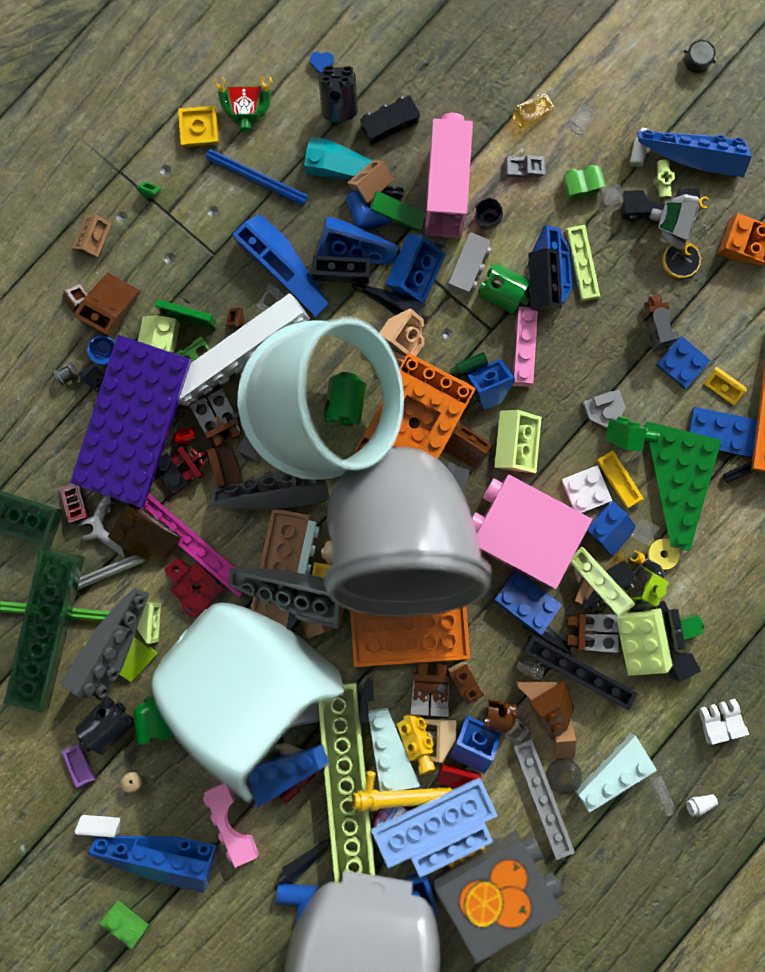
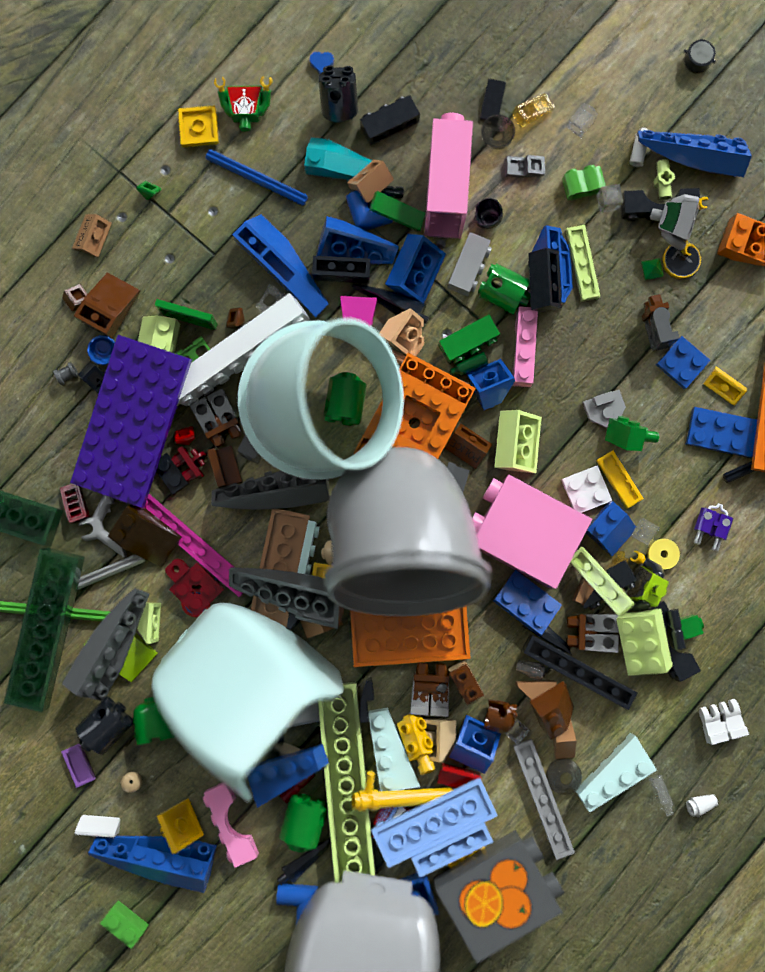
(180, 825): none -> yellow tile
(303, 823): none -> green cylinder
(359, 308): none -> dark pink torso
(469, 340): none -> green brick
(493, 98): none -> black slope
(500, 124): none -> clear smoke piece
(652, 269): none -> green slope
(683, 474): green wing -> none
(713, 524): none -> dark purple piece

